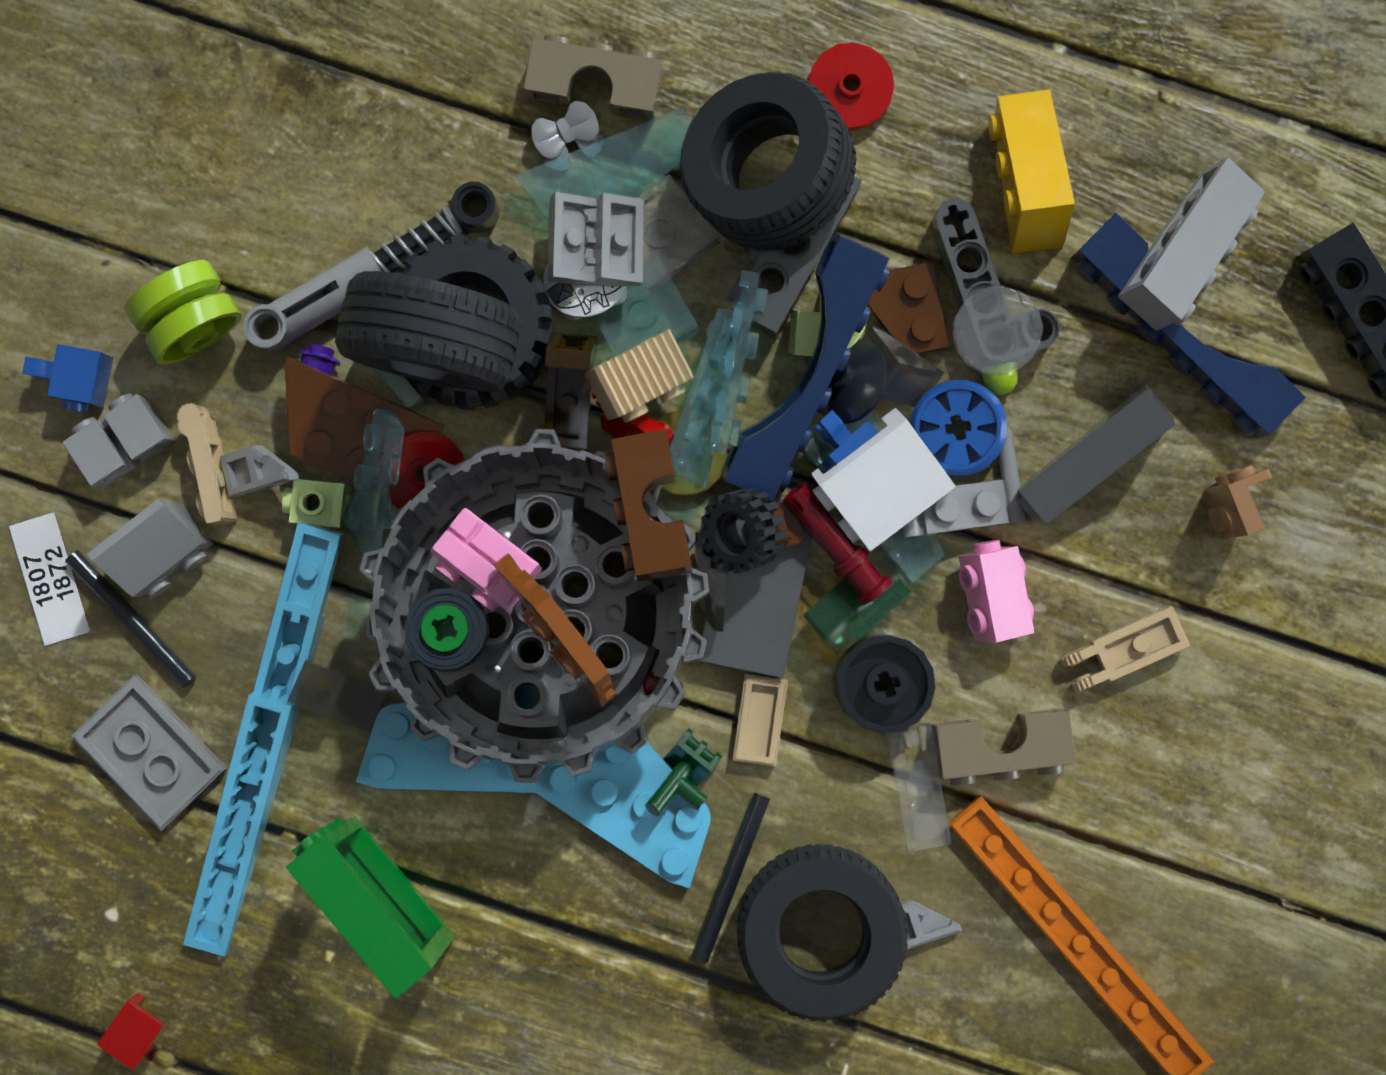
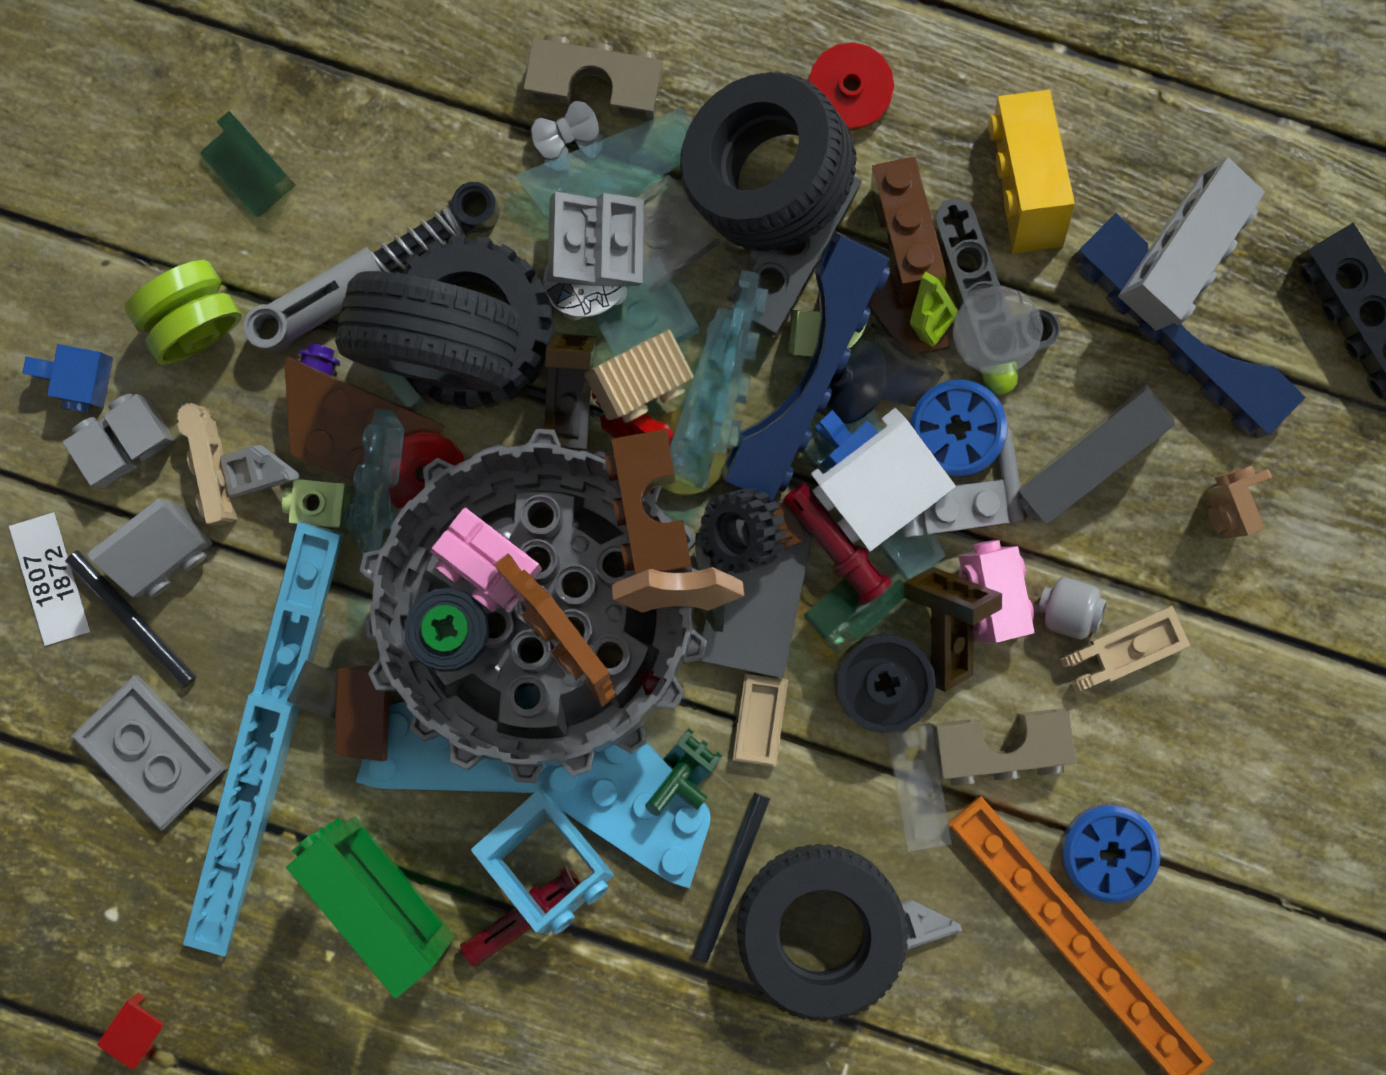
(246, 166): none -> clear green panel
(361, 716): none -> reddish brown slope
(480, 947): none -> dark red pin
(514, 831): none -> medium azure window
(659, 589): none -> medium nougat tile
(909, 225): none -> reddish brown arch
(932, 310): none -> lime tile
(955, 610): none -> dark brown bracket
(1072, 608): none -> light grey head
(1130, 872): none -> blue wheel

